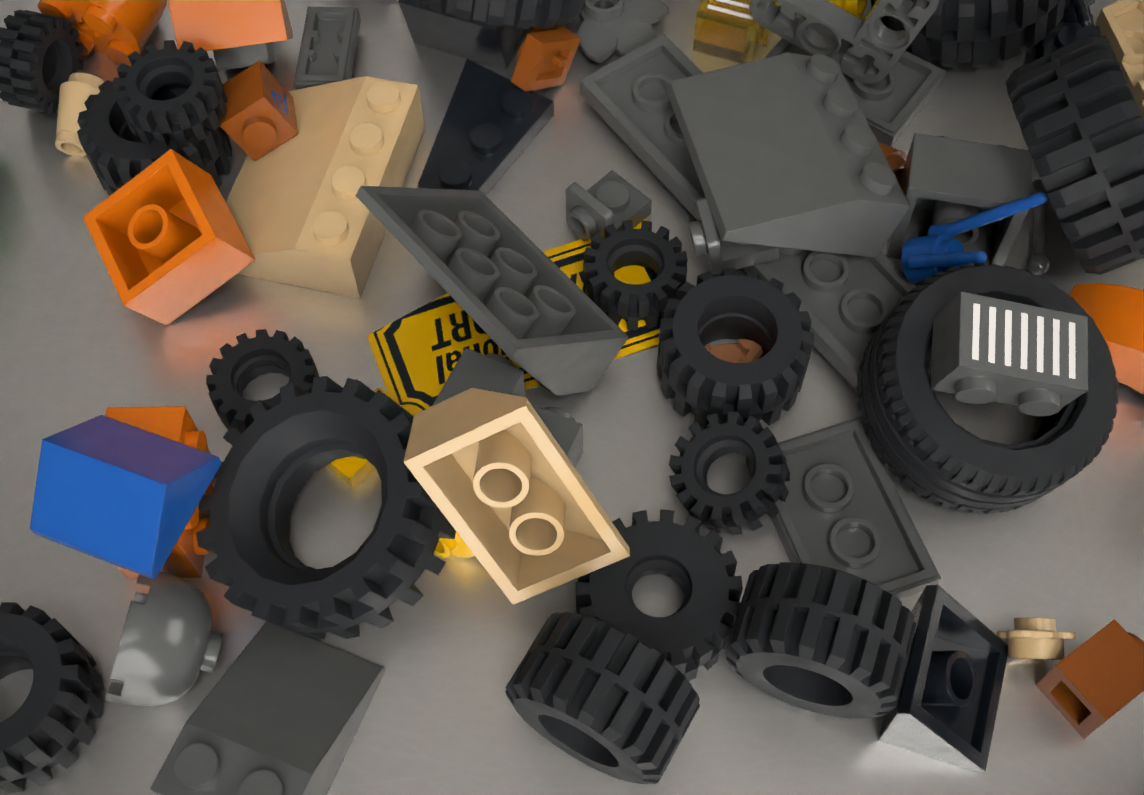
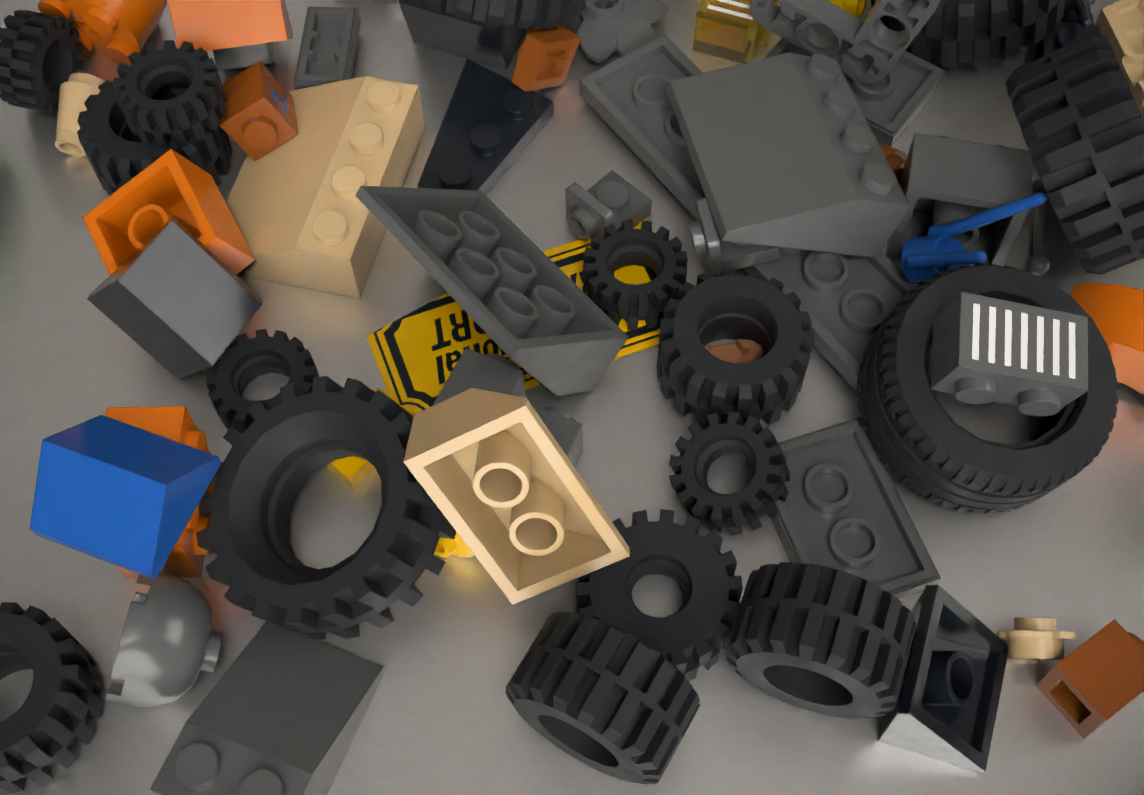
(177, 301): none -> slope

